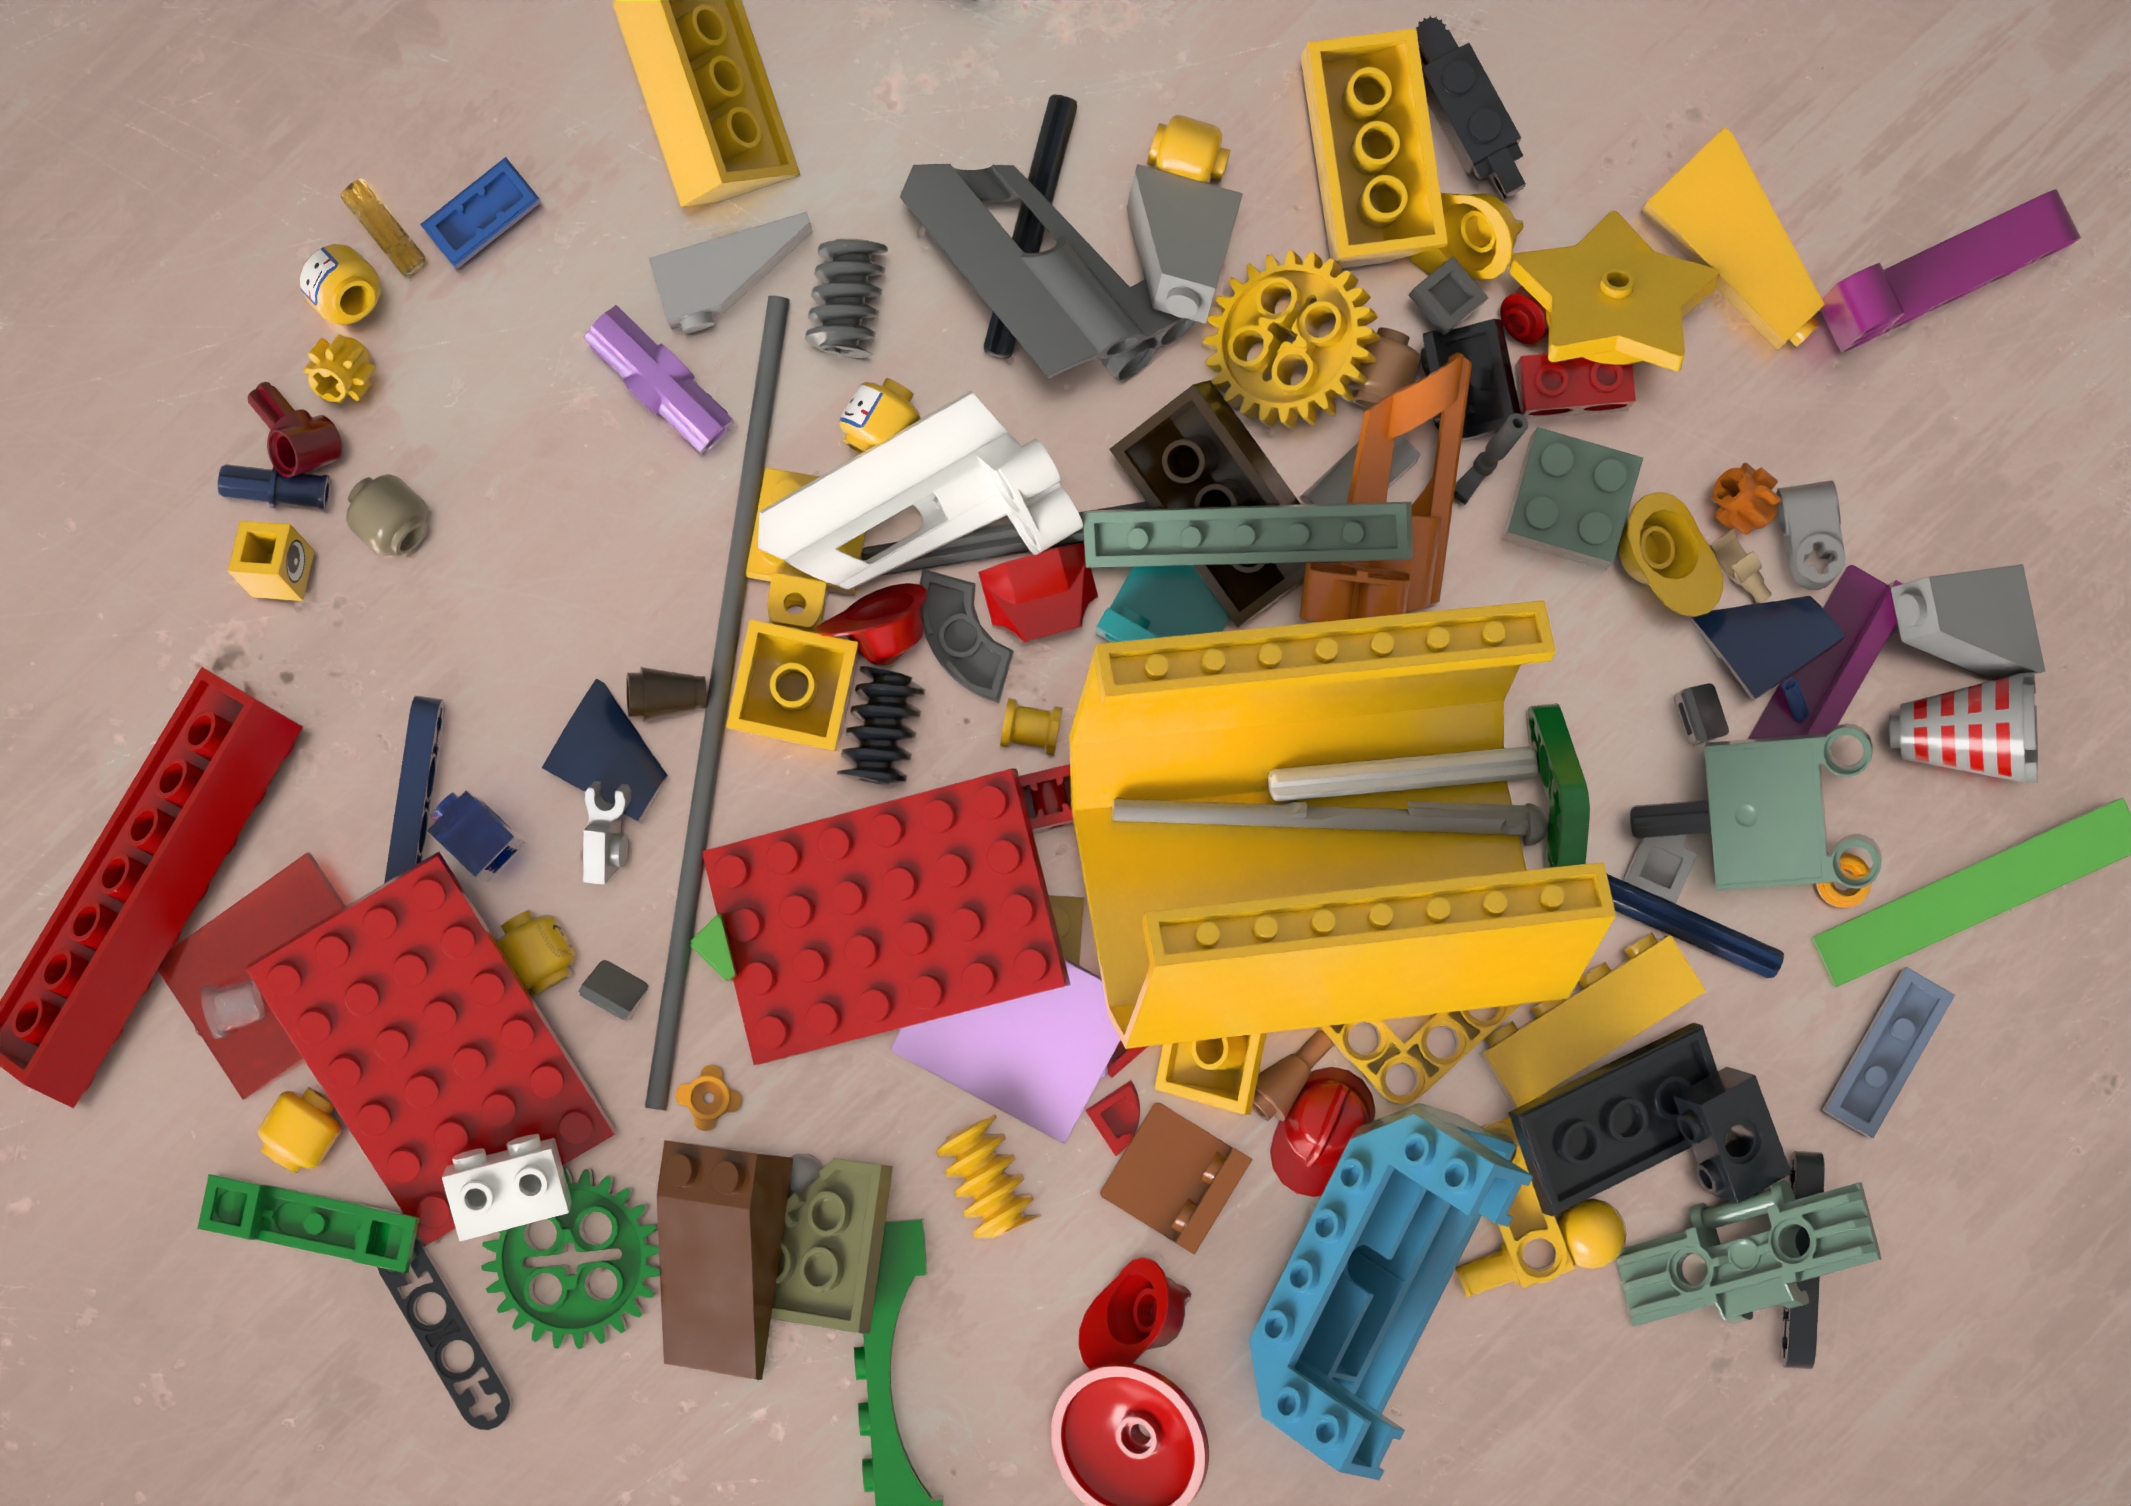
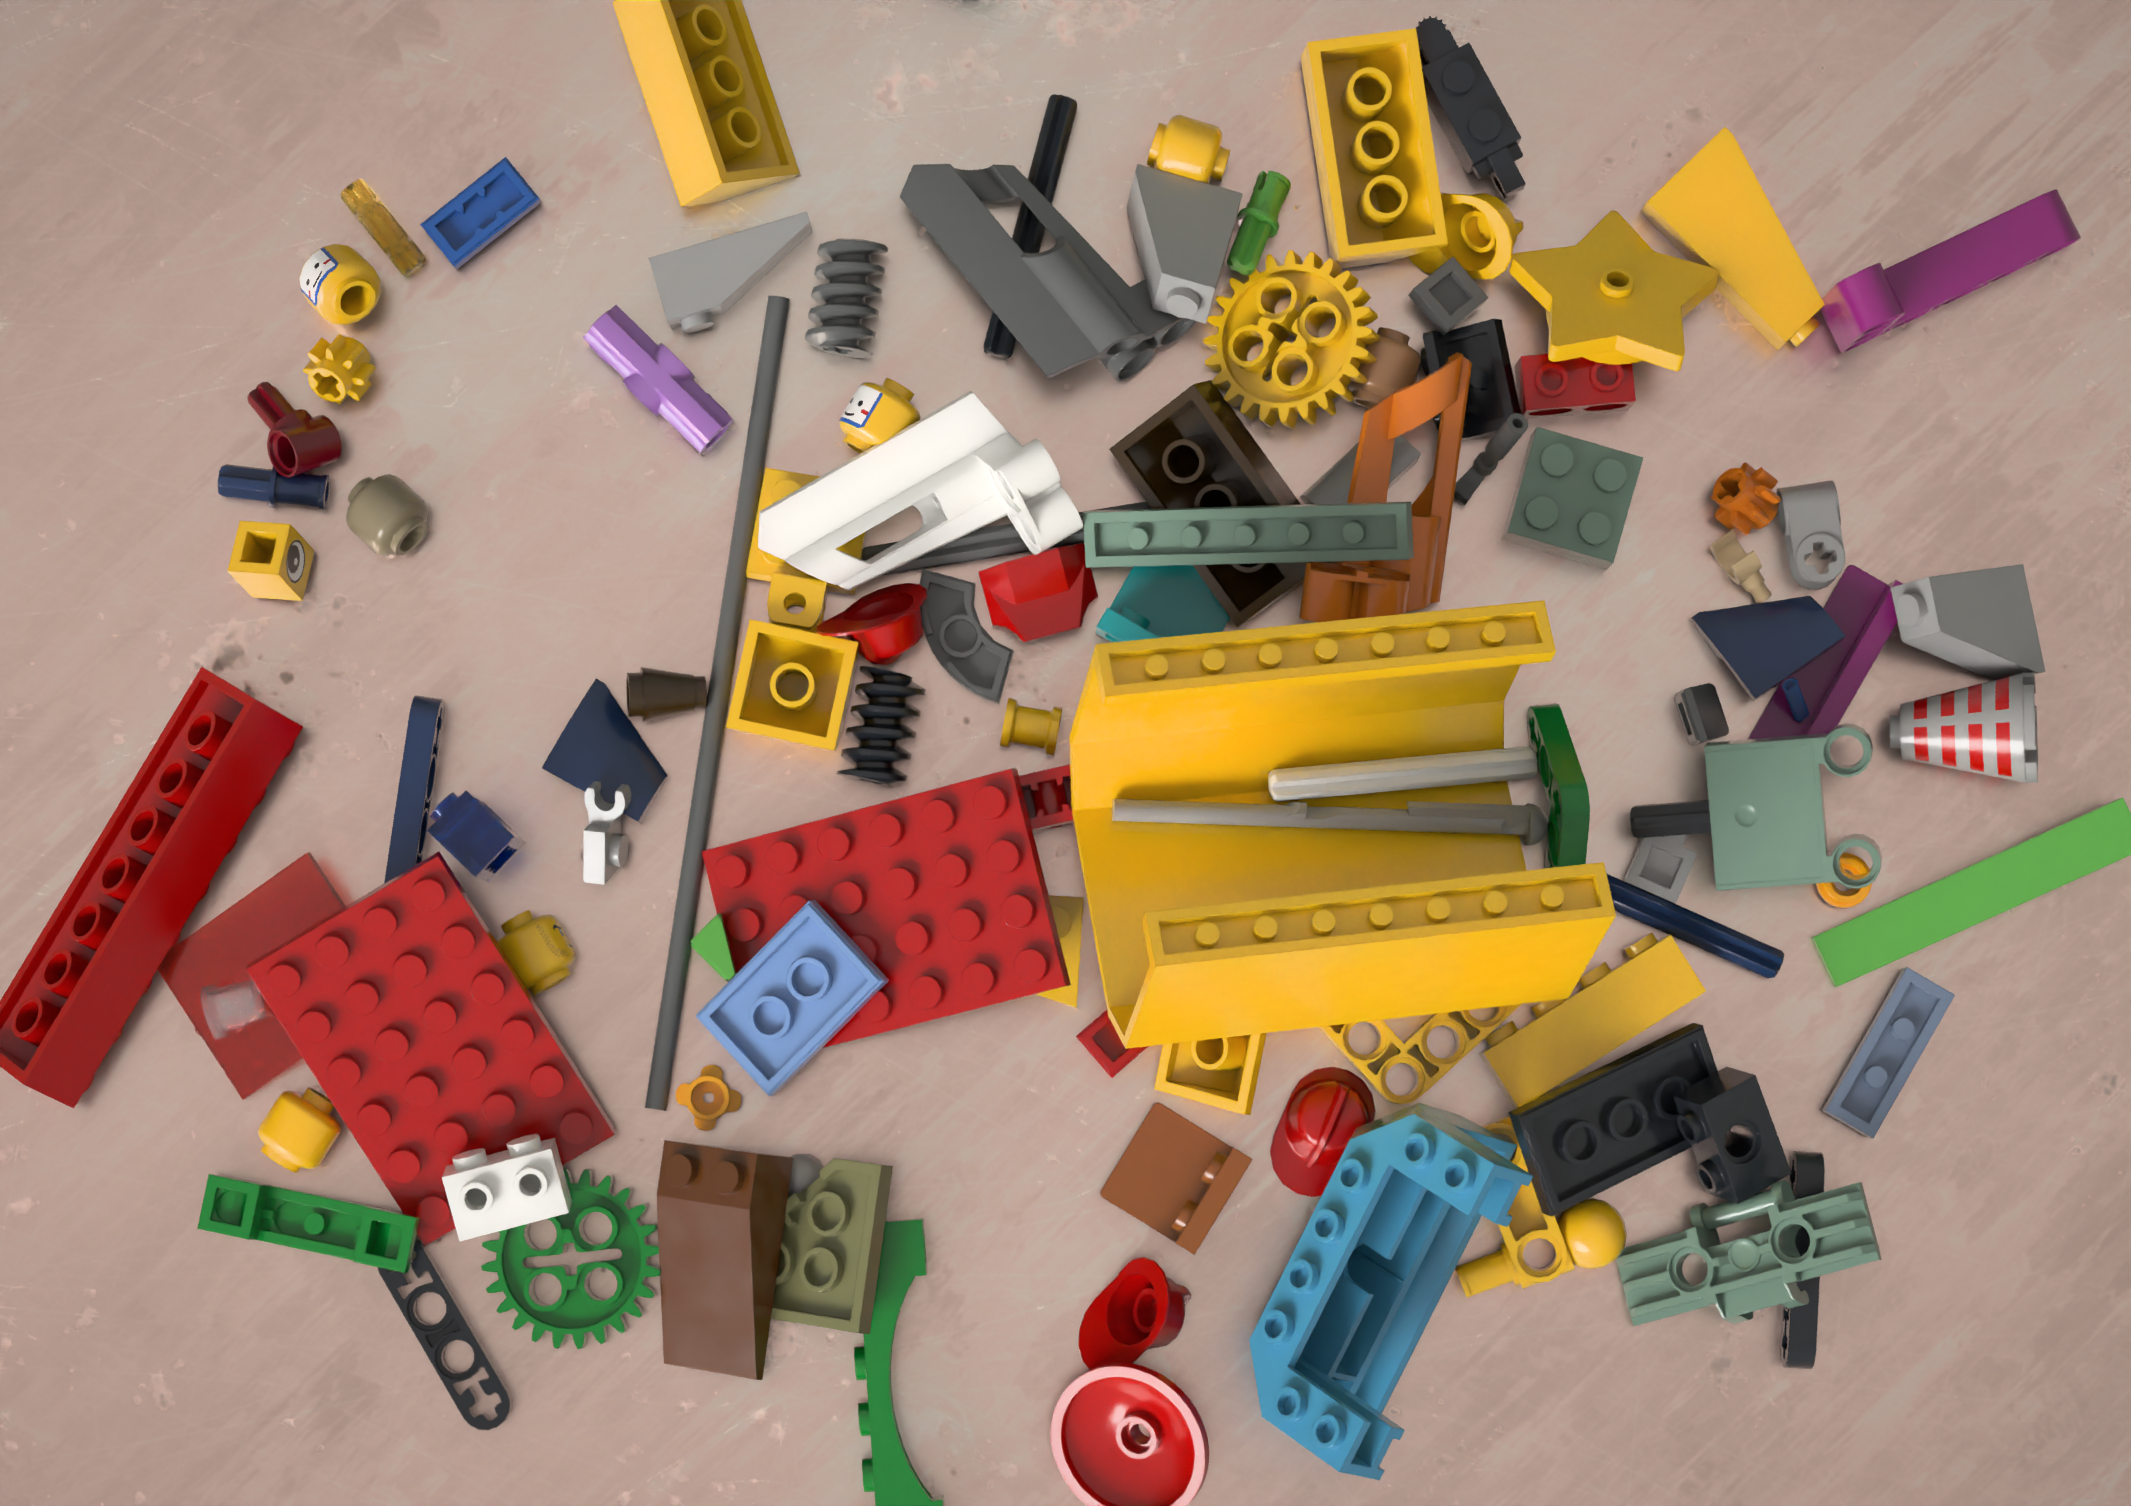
(614, 990): dark grey slope -> none
(792, 998): none -> medium blue tile
(986, 1179): yellow piece -> none
(1024, 1054): lavender piece -> none
(1117, 1116): red tile -> none
(1258, 221): none -> bright green axle
(1283, 1081): nougat cone -> none
(1524, 317): red plate -> none
(1671, 555): yellow piece -> none

